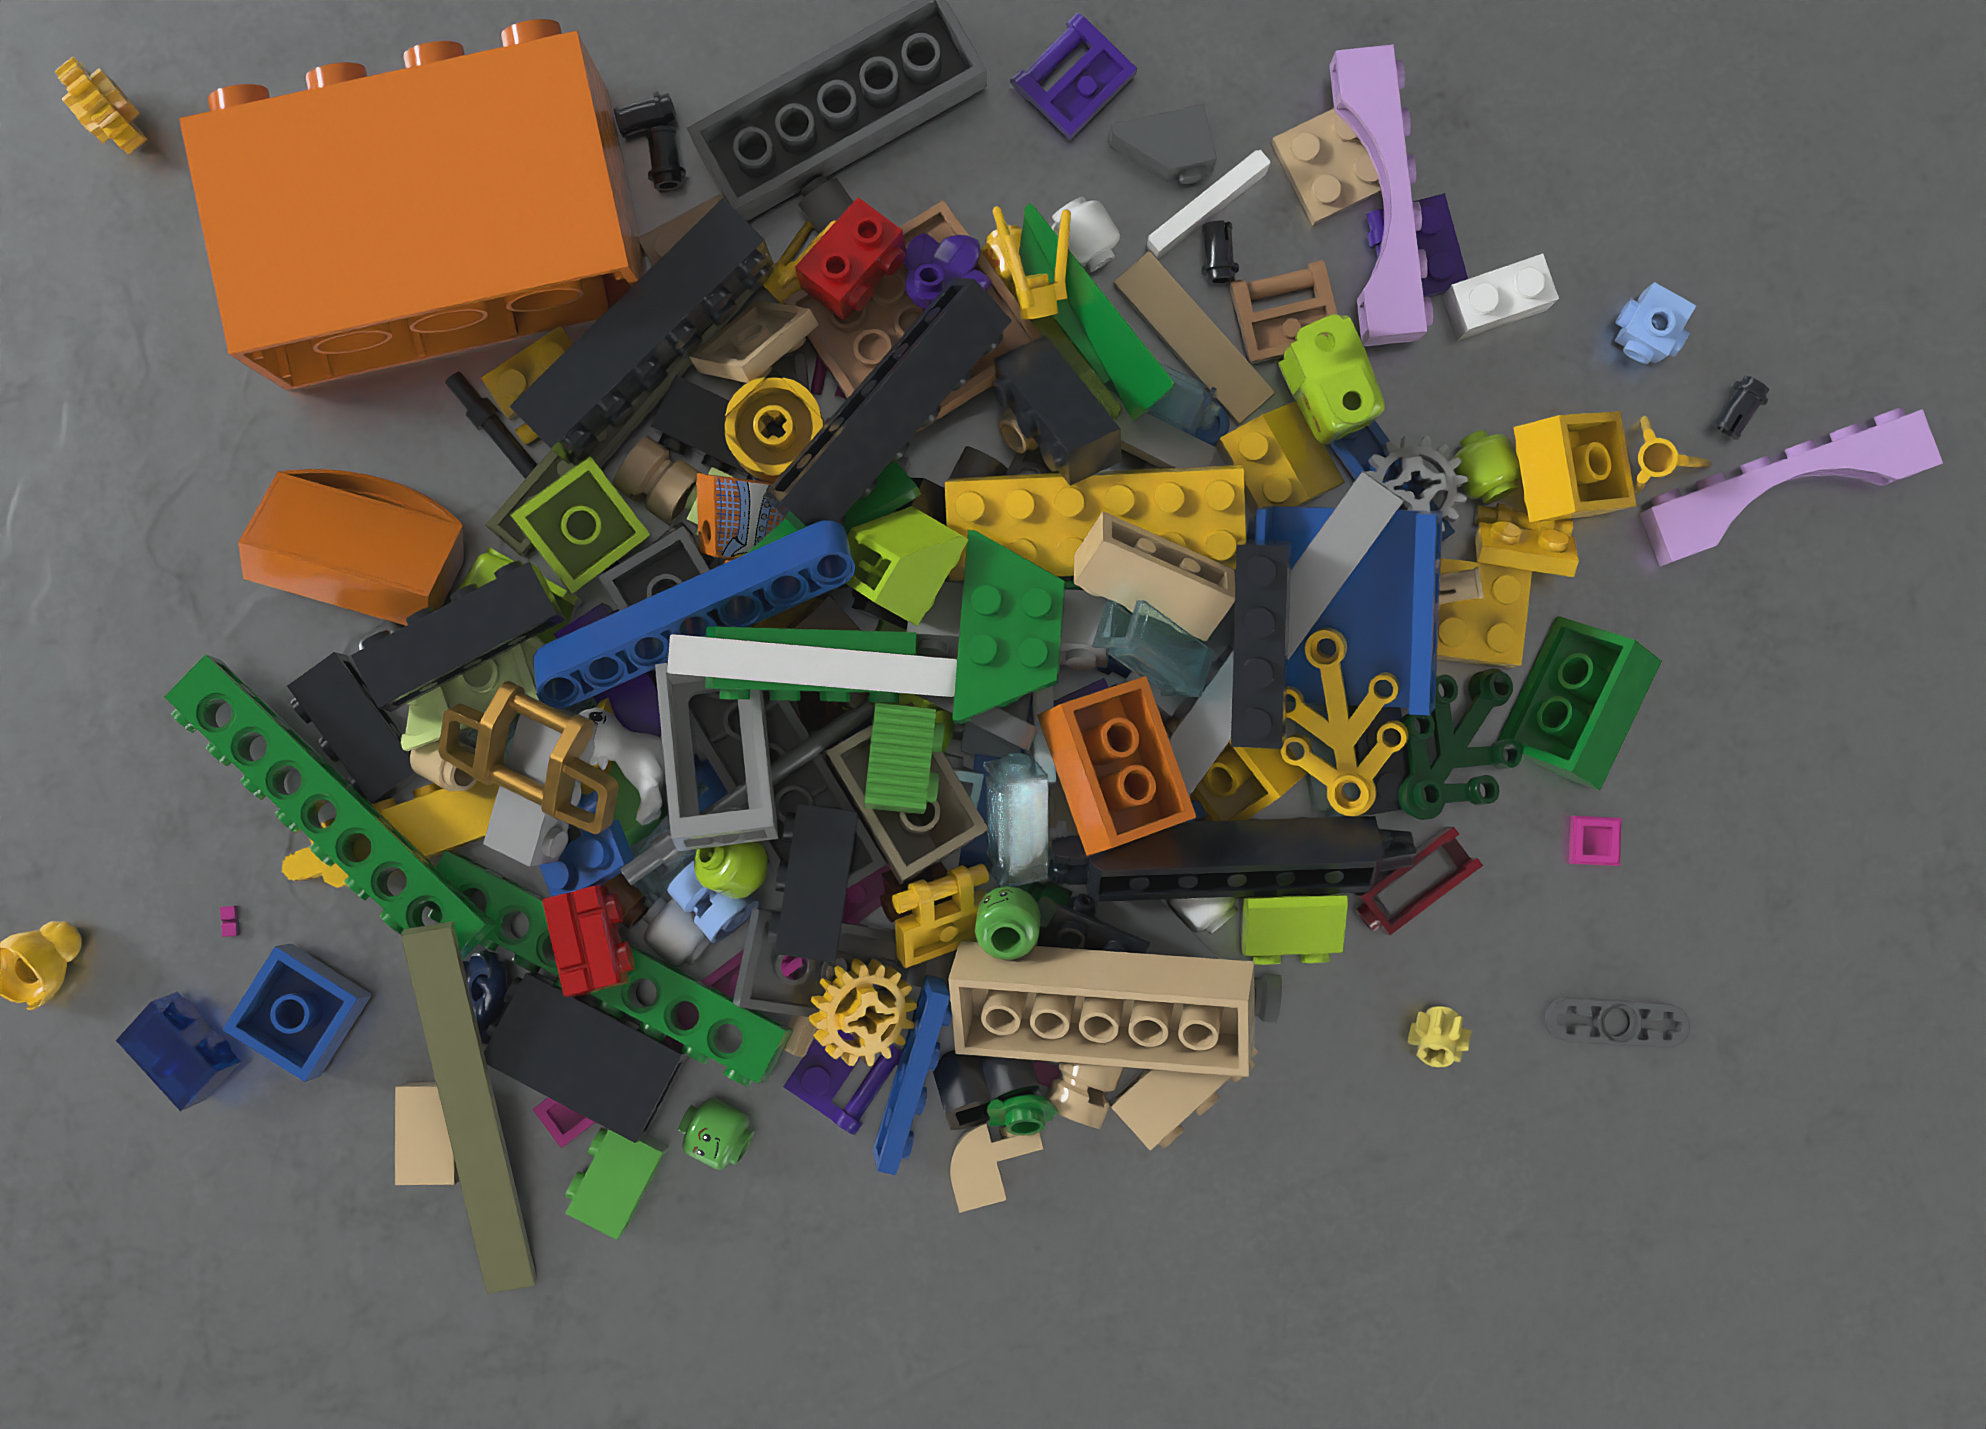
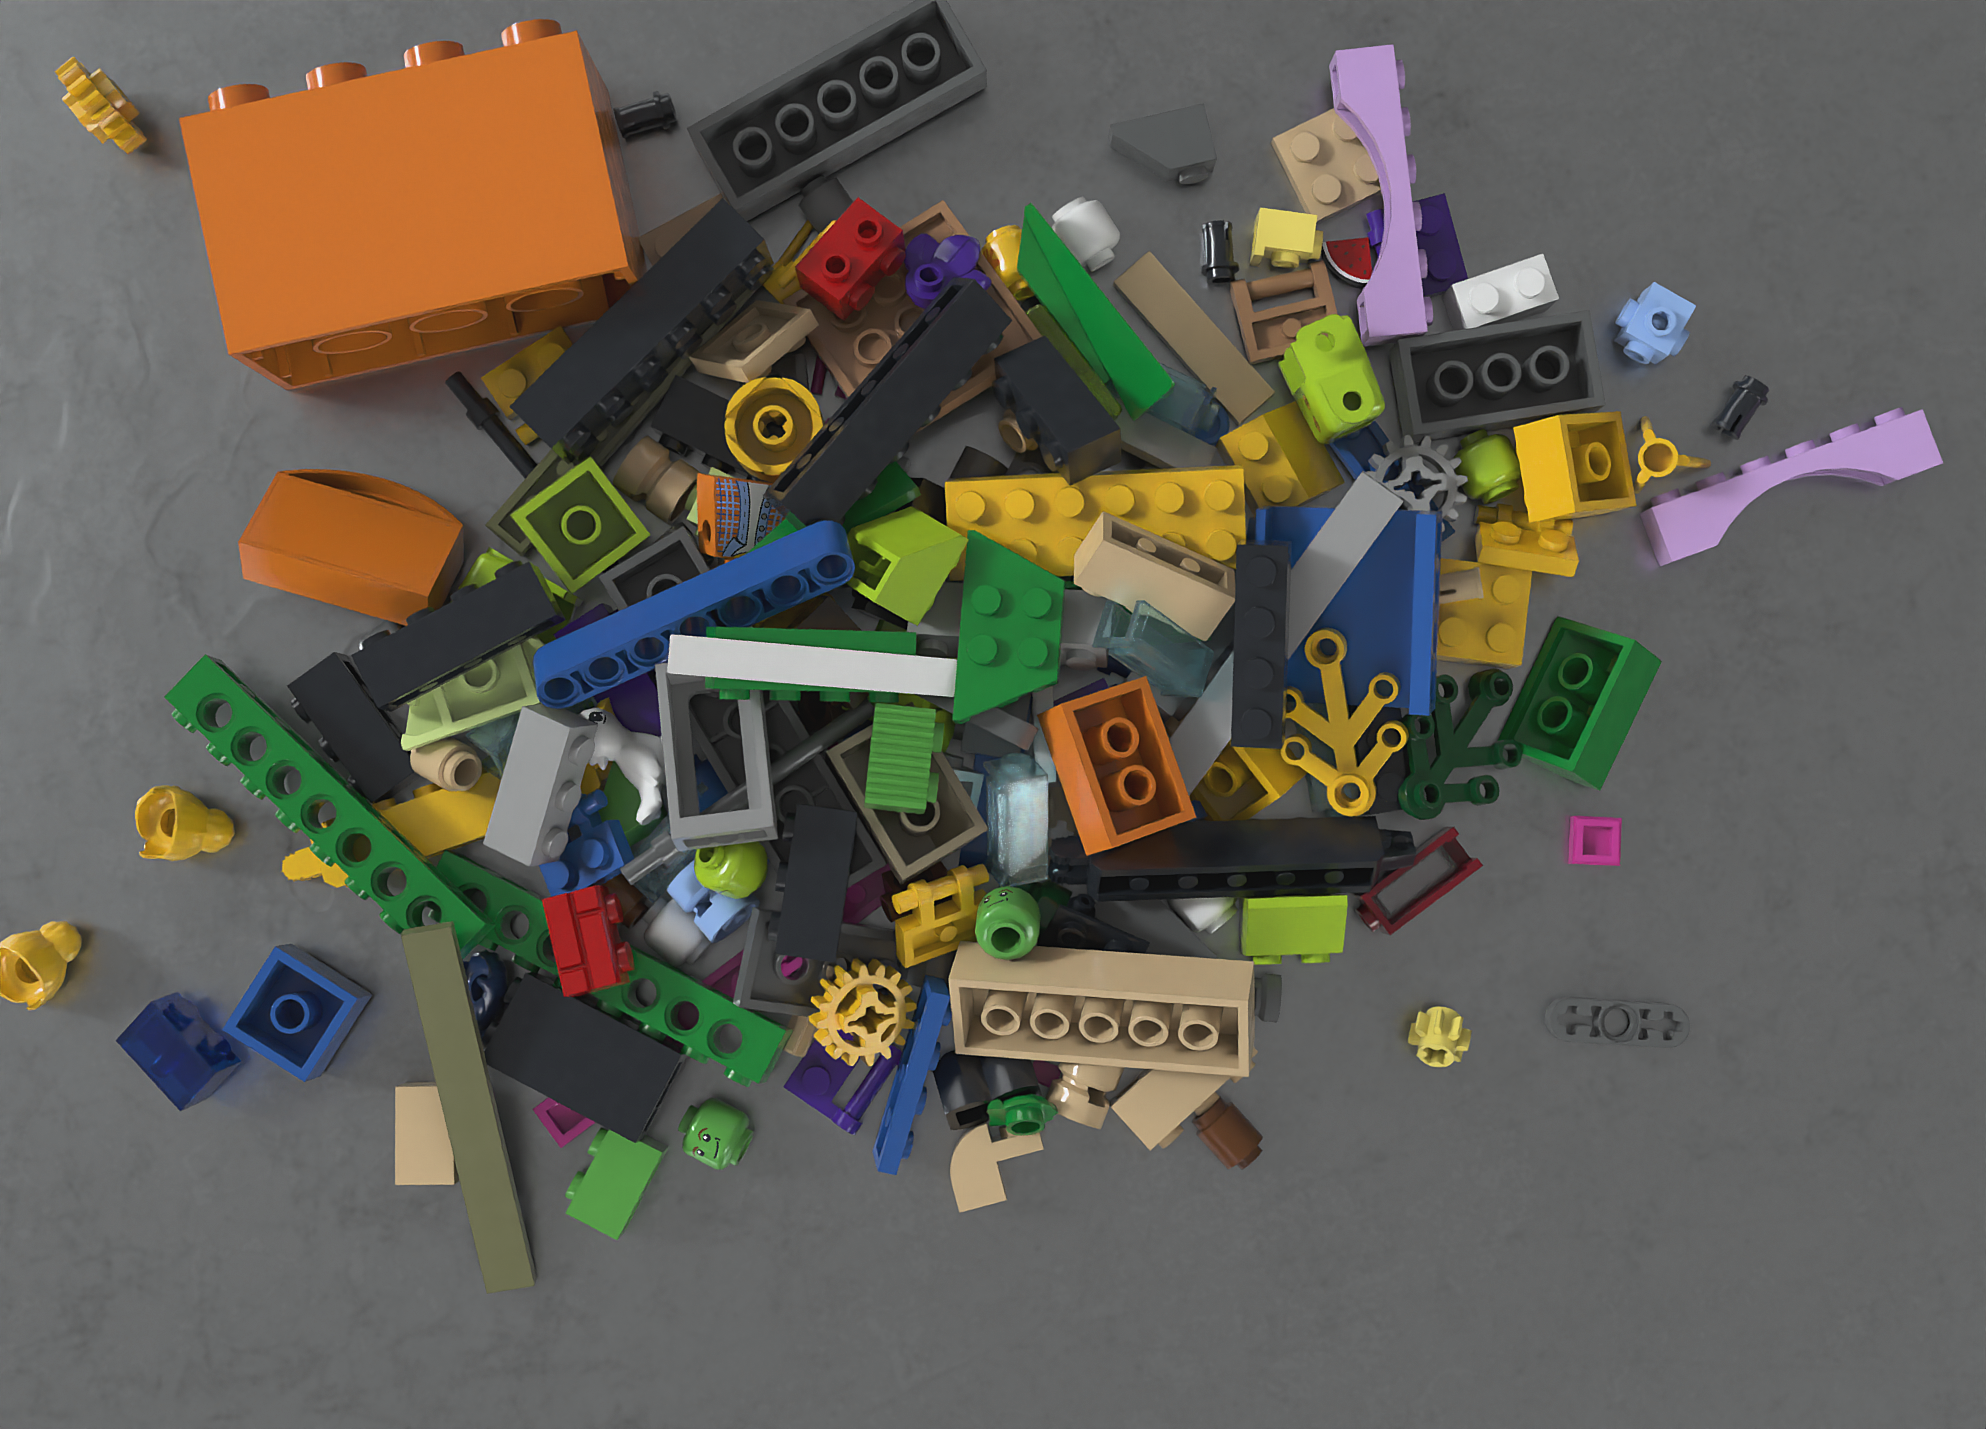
(180, 824): none -> yellow piece
(229, 921): dark pink piece -> none
(563, 762): pearl gold bar -> none
(664, 158): black pin -> none
(1035, 293): yellow plant -> none
(1084, 86): dark purple plate -> none
(1208, 204): white tile -> none
(1228, 1134): none -> reddish brown brick
(1285, 238): none -> light yellow brick
(1349, 260): none -> red tile
(1496, 376): none -> dark grey brick

